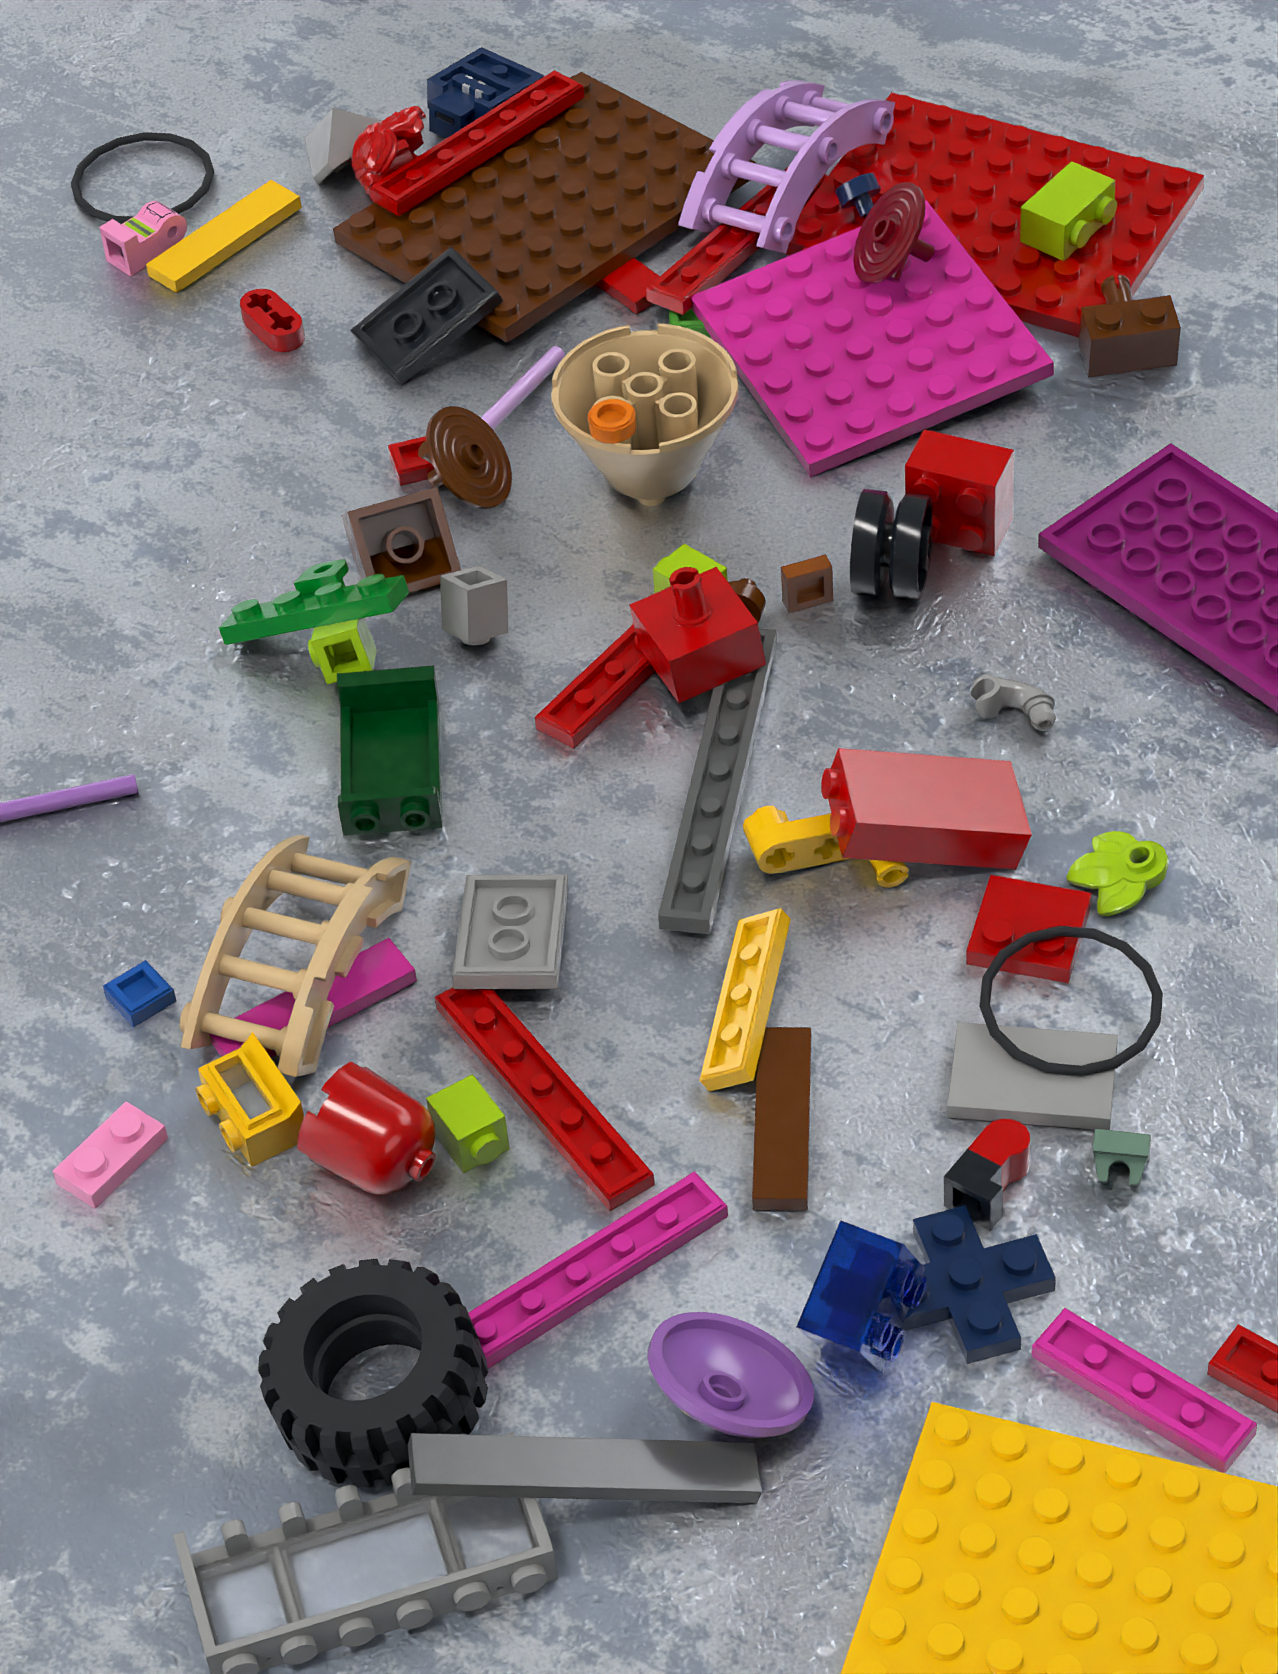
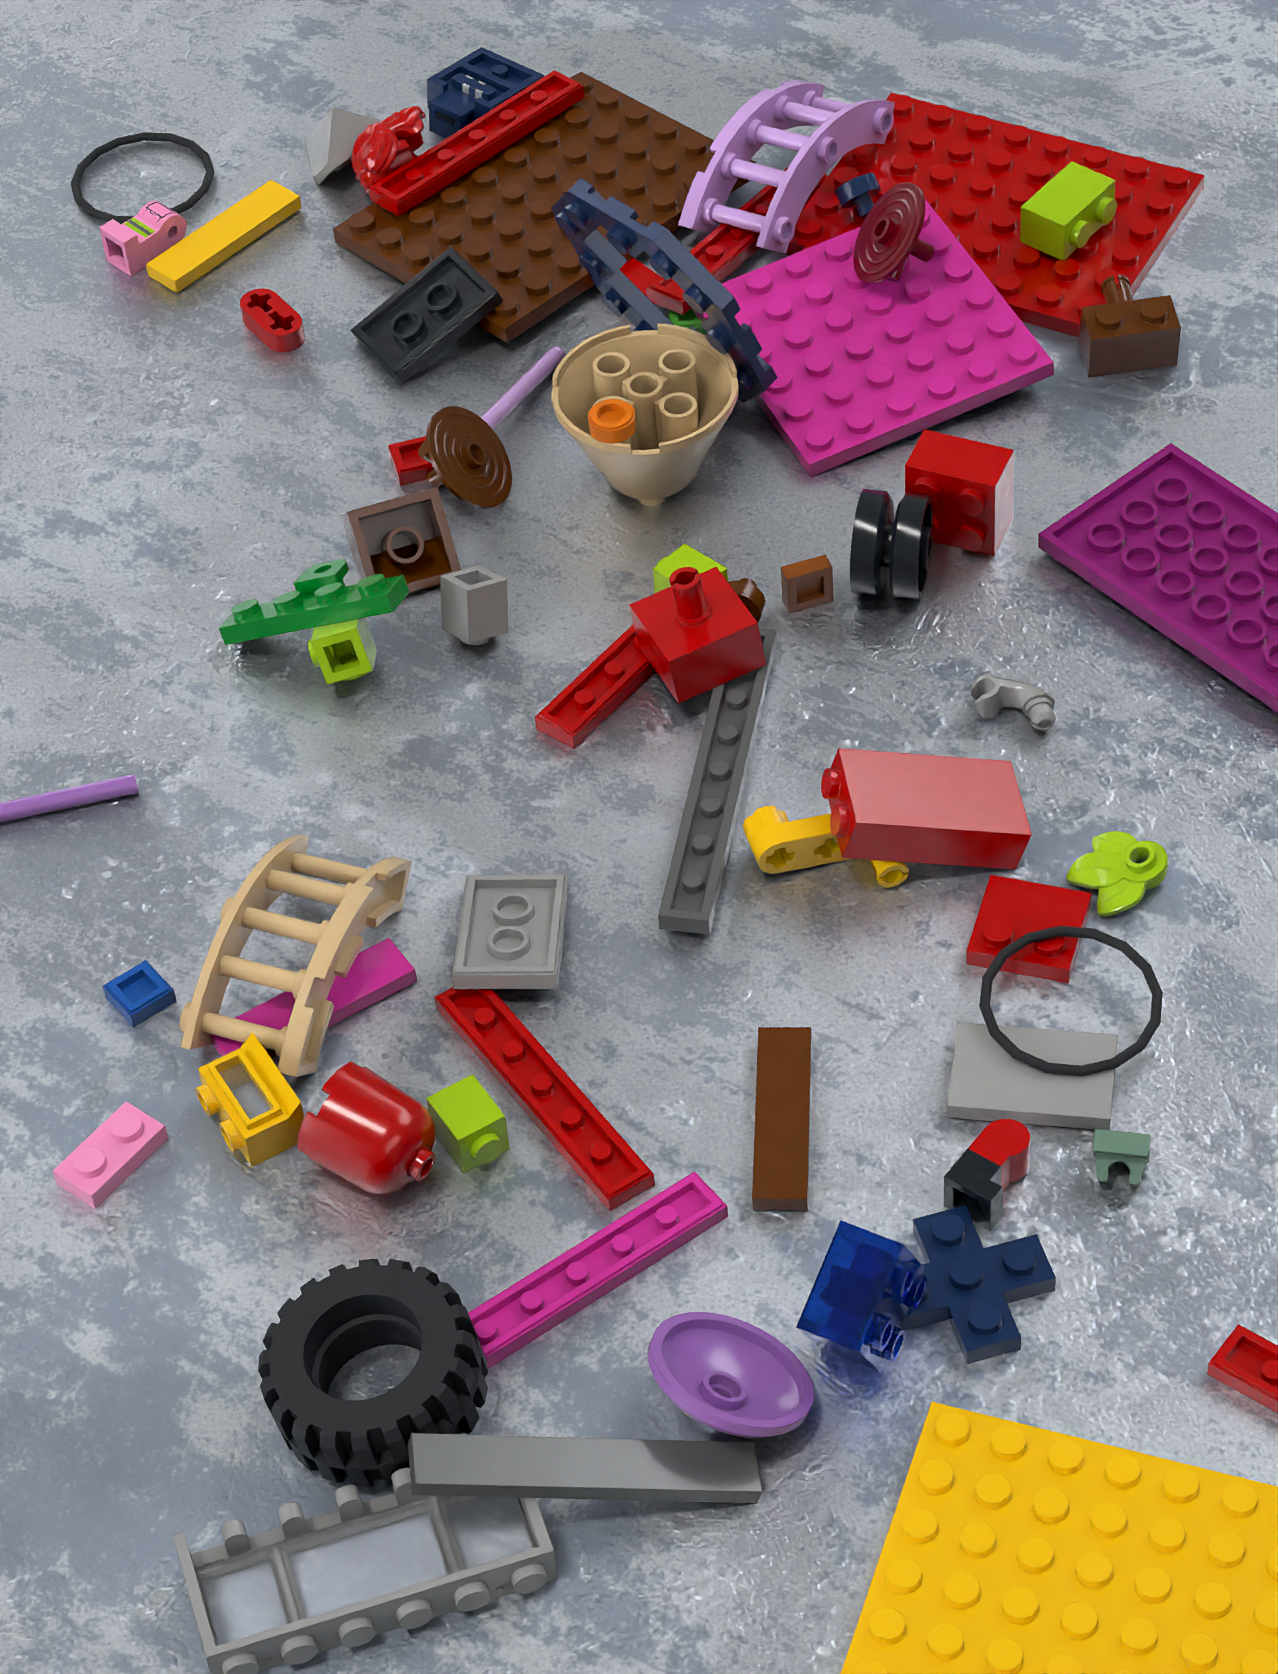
(389, 751): dark green panel -> none
(579, 216): none -> dark blue plate
(745, 1000): yellow tile -> none
(1144, 1390): dark pink tile -> none

